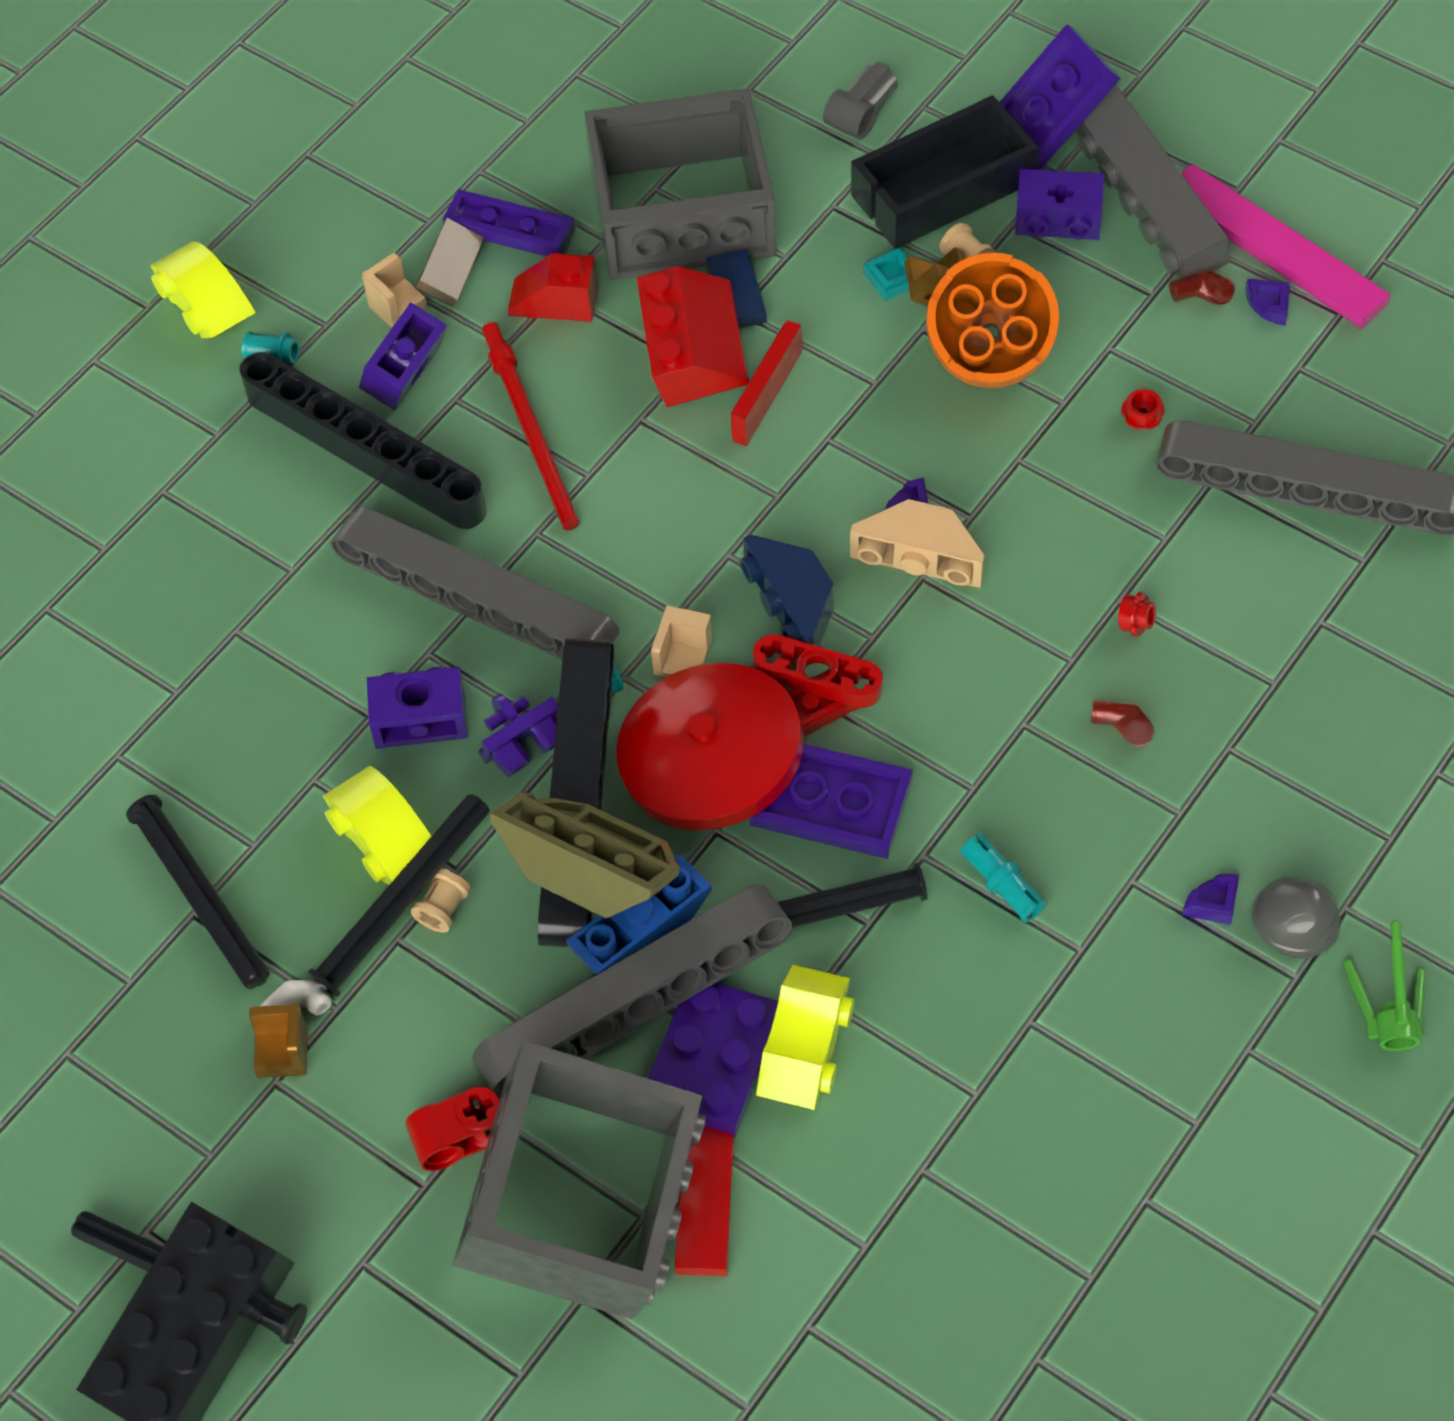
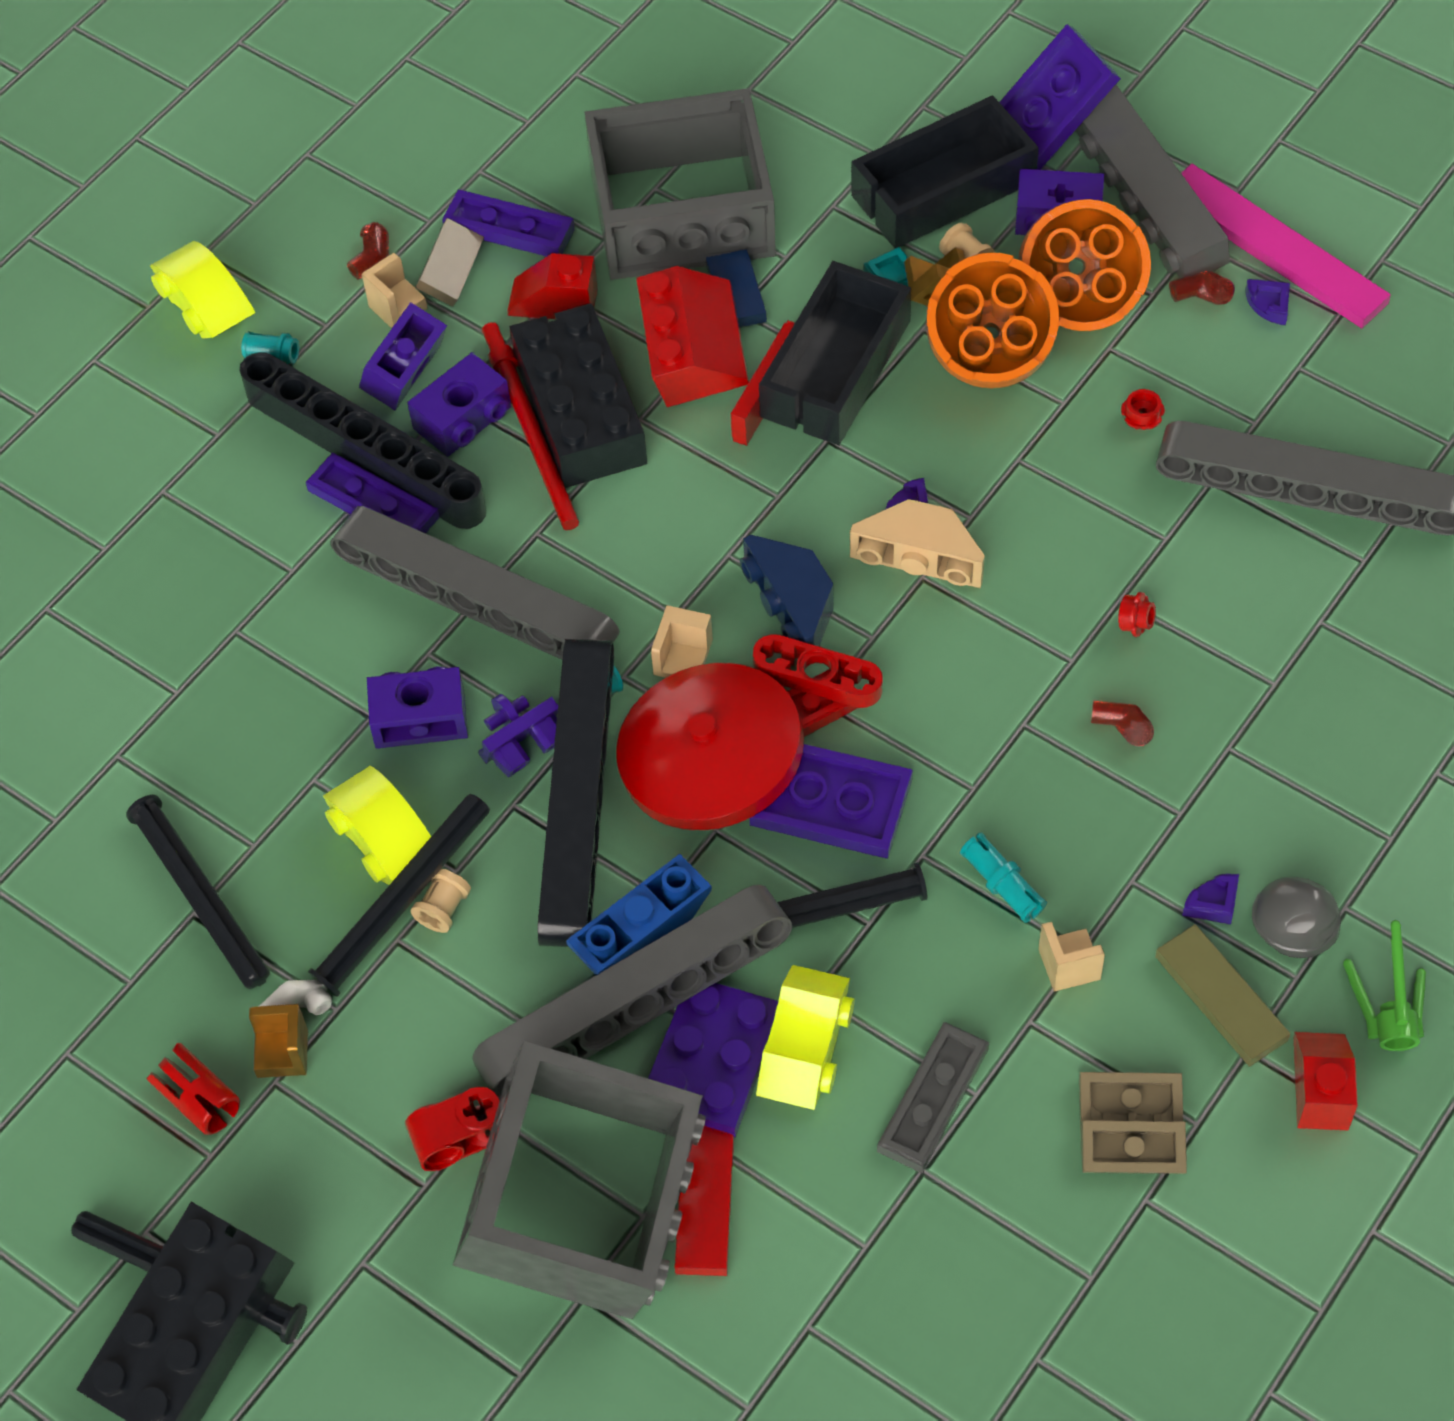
(199, 1094): none -> red arm
(352, 486): none -> dark purple tile
(374, 249): none -> clear red arm
(459, 404): none -> dark purple brick
(578, 395): none -> black piece
(584, 852): olive wedge -> none
(835, 352): none -> black piece
(857, 107): dark grey piece -> none
(932, 1097): none -> dark grey tile
(1070, 957): none -> tan panel
(1112, 257): none -> orange cylinder
(1132, 1123): none -> dark tan slope
(1222, 995): none -> olive tile
(1324, 1081): none -> red slope

